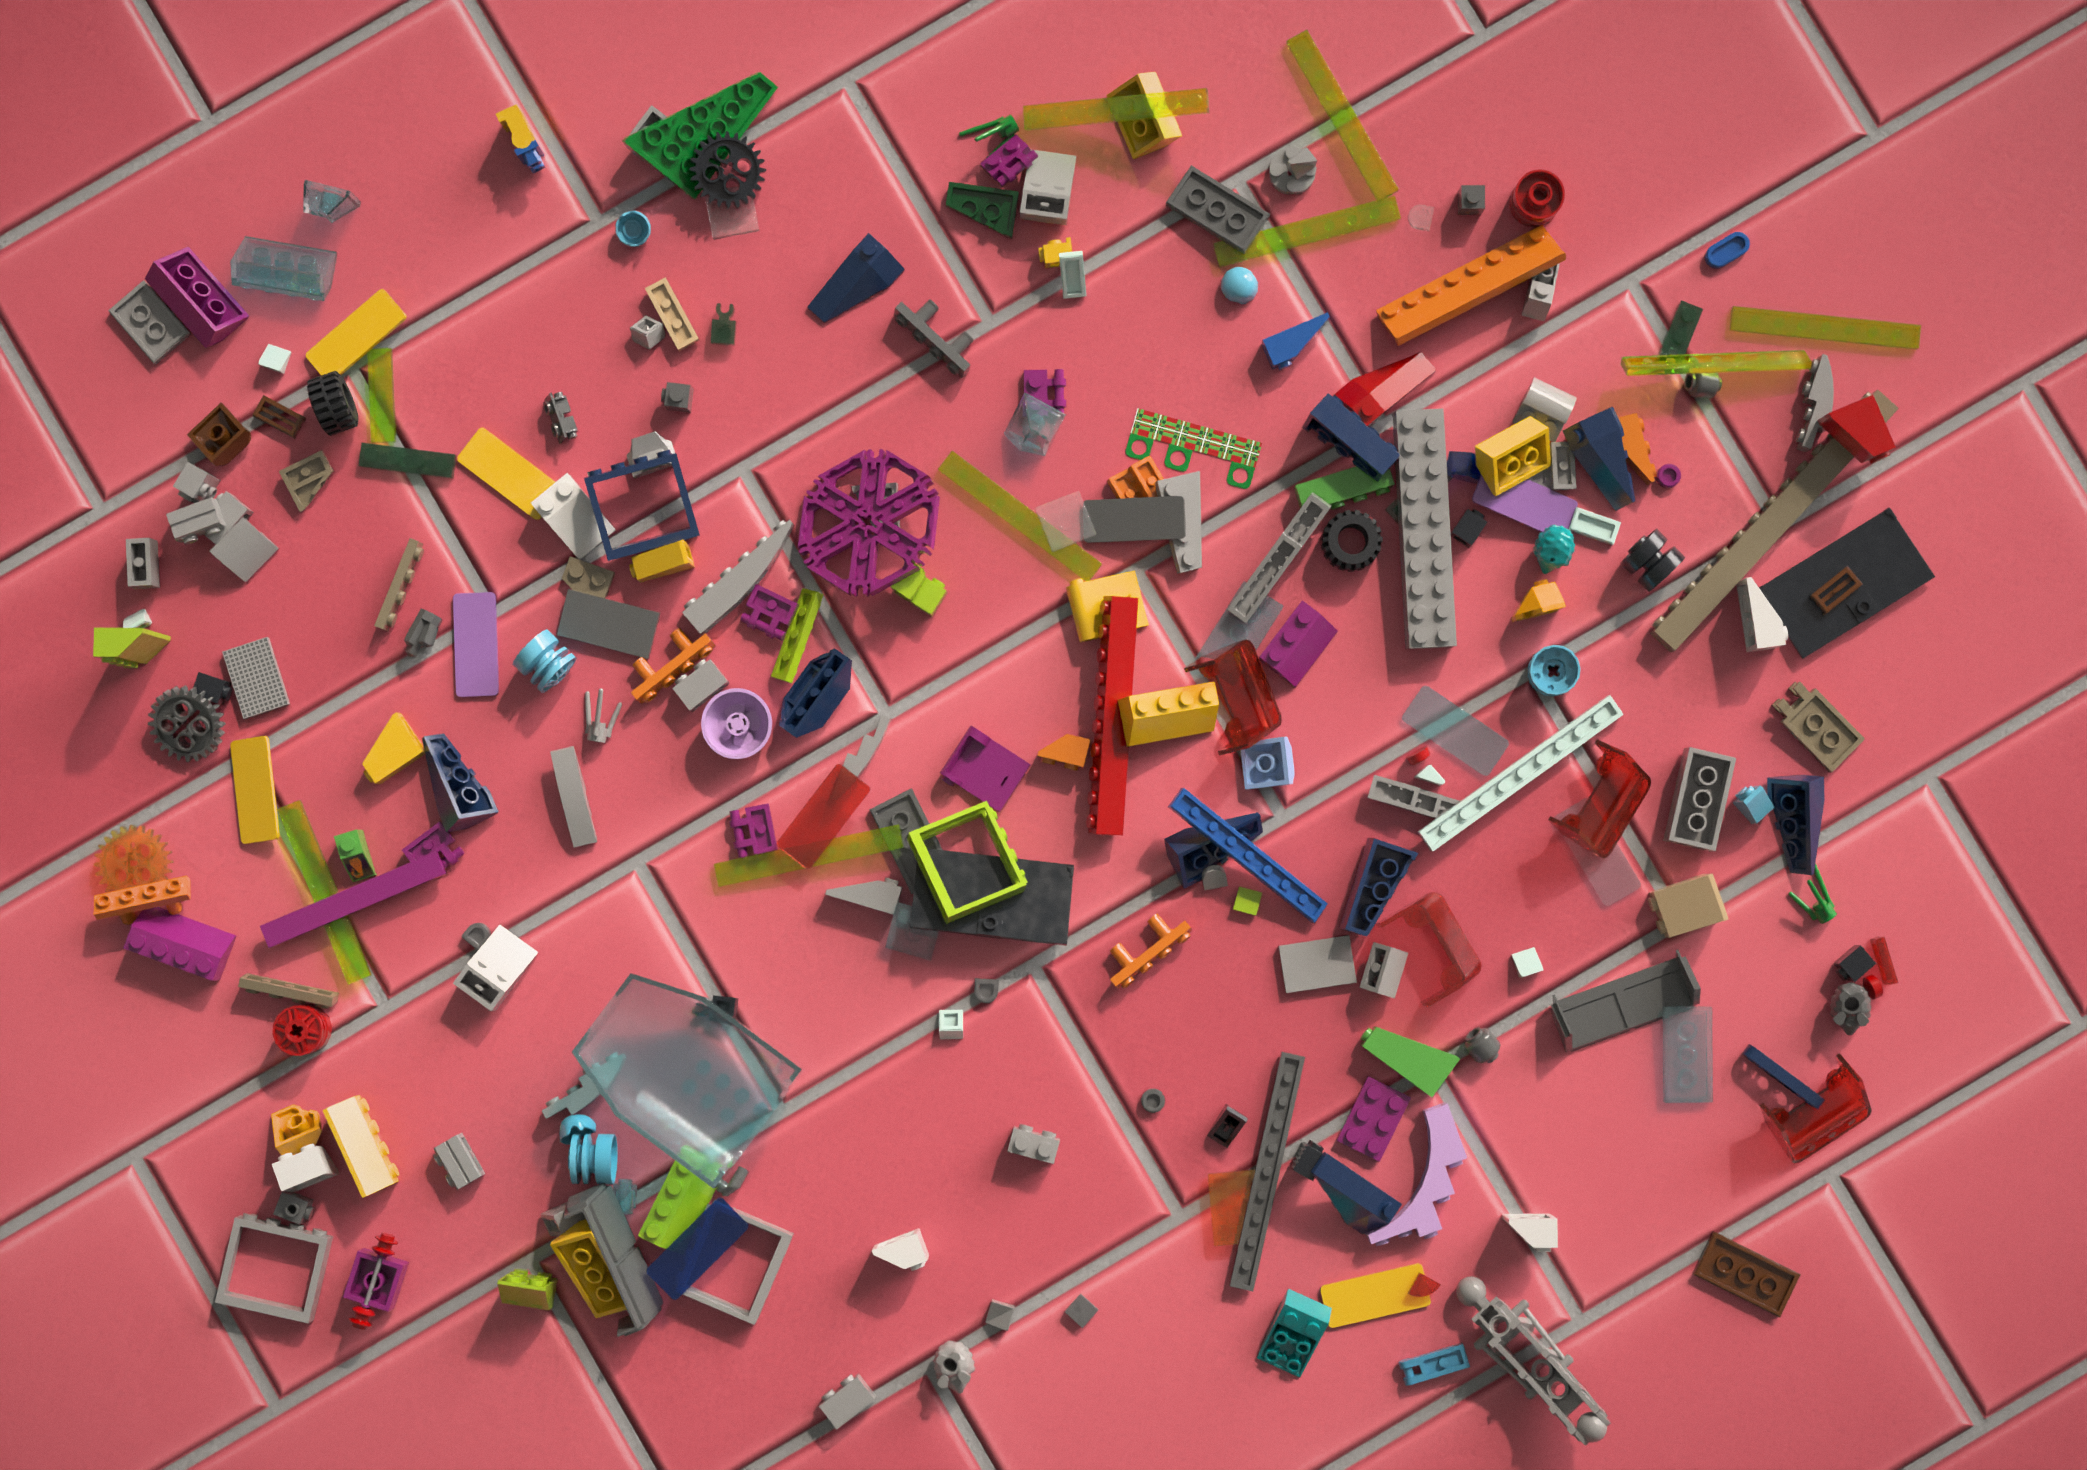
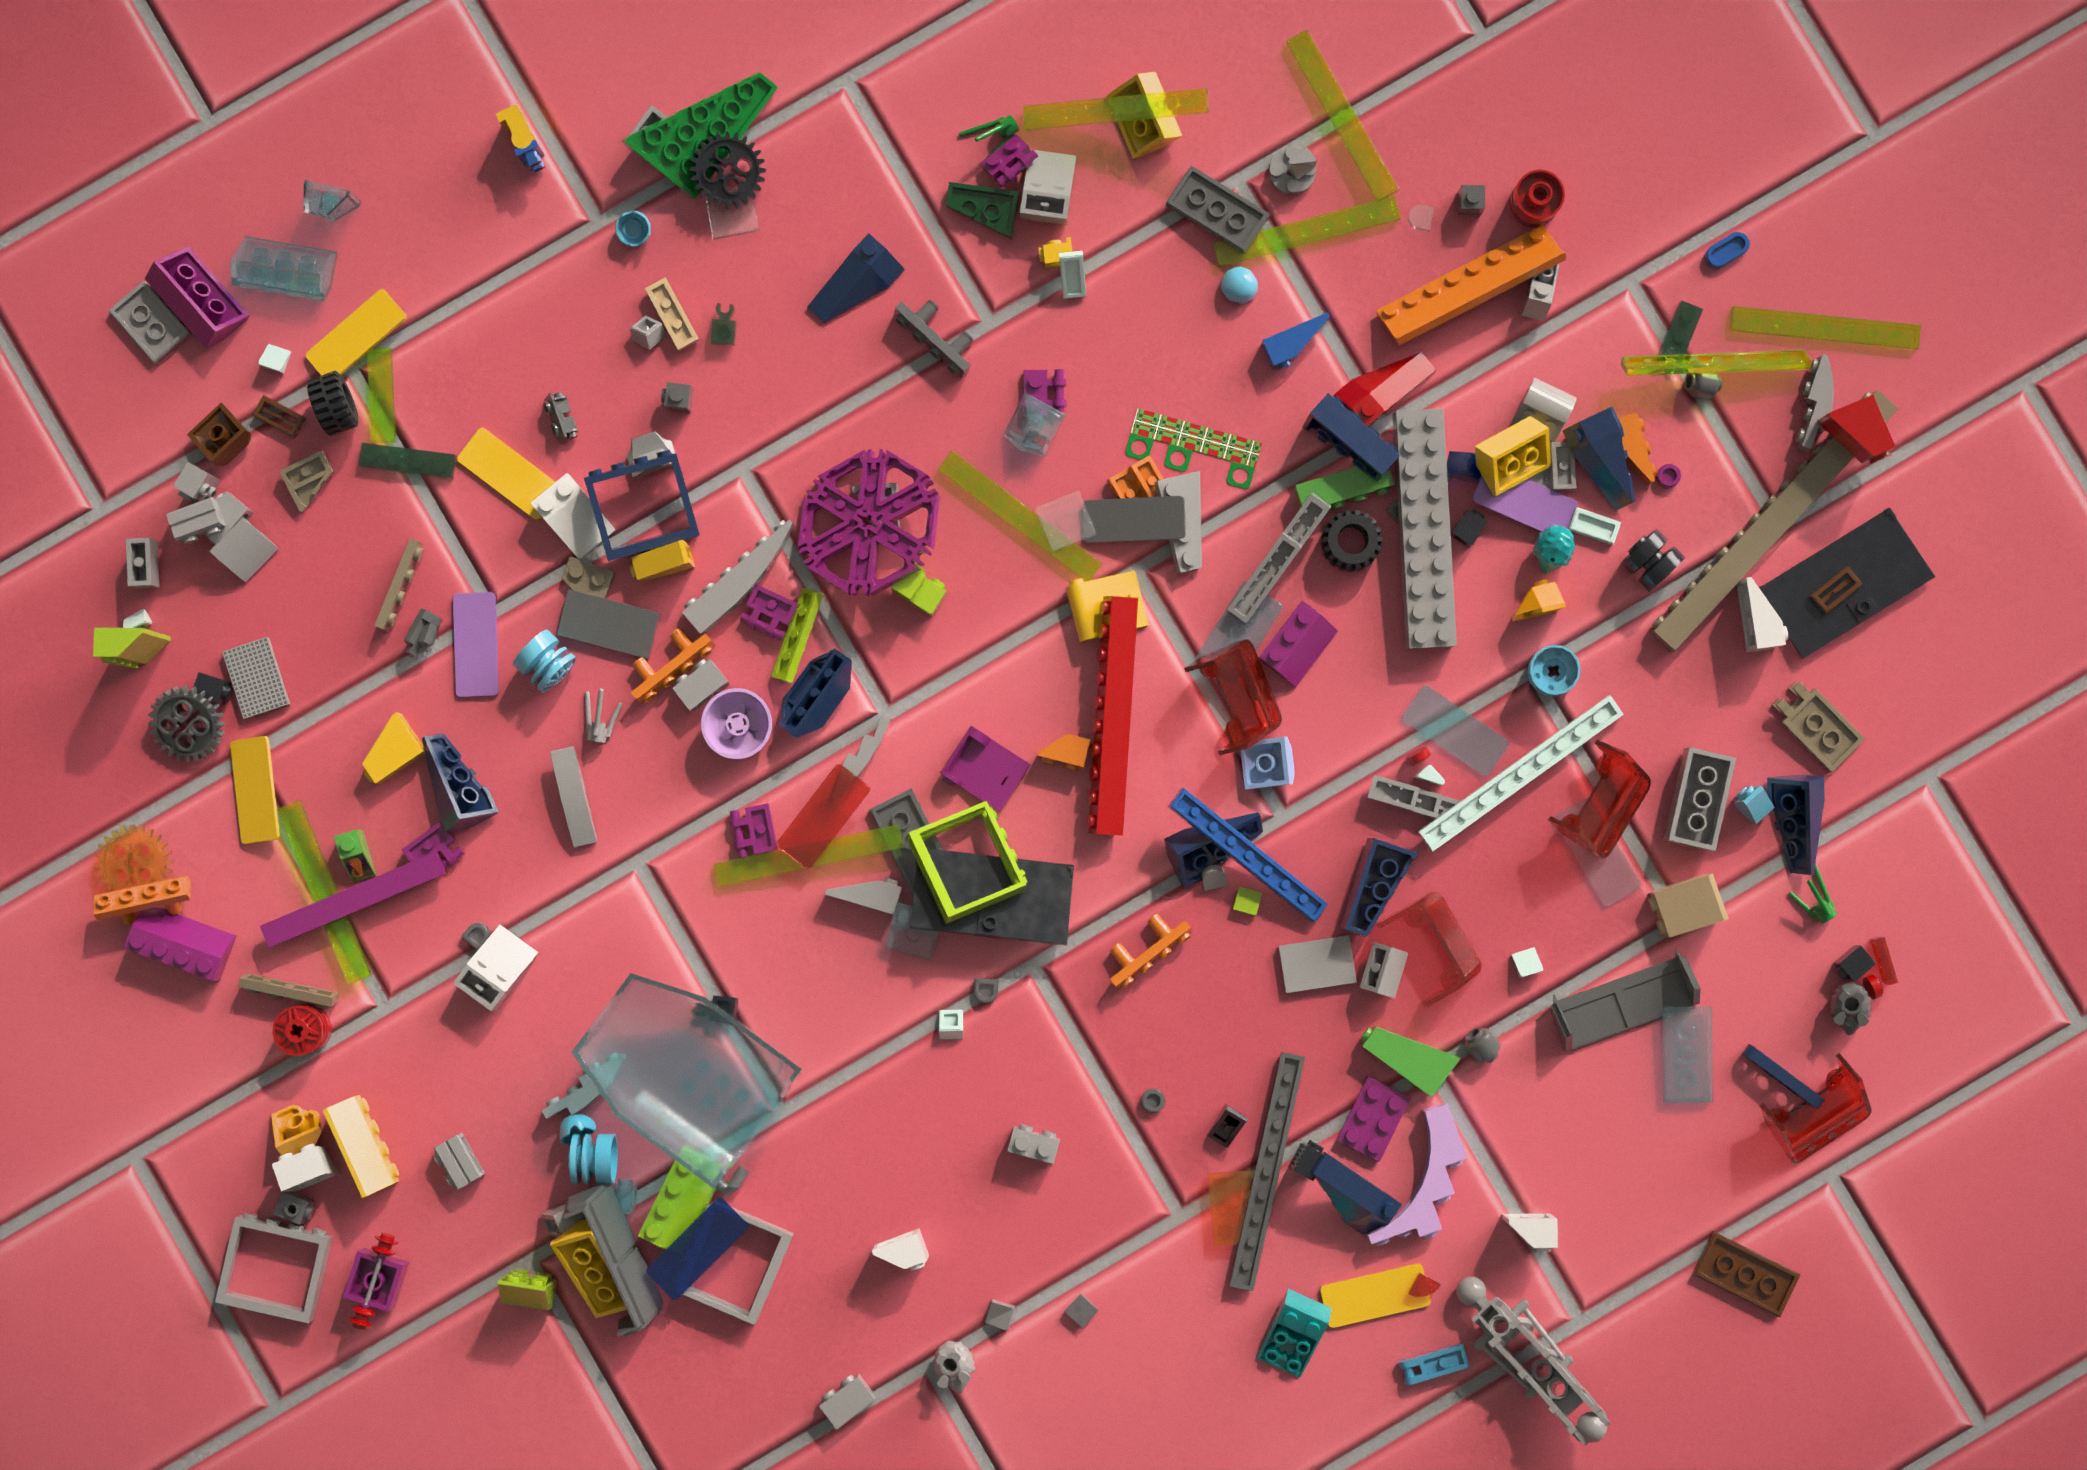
(1169, 713): yellow slope -> none

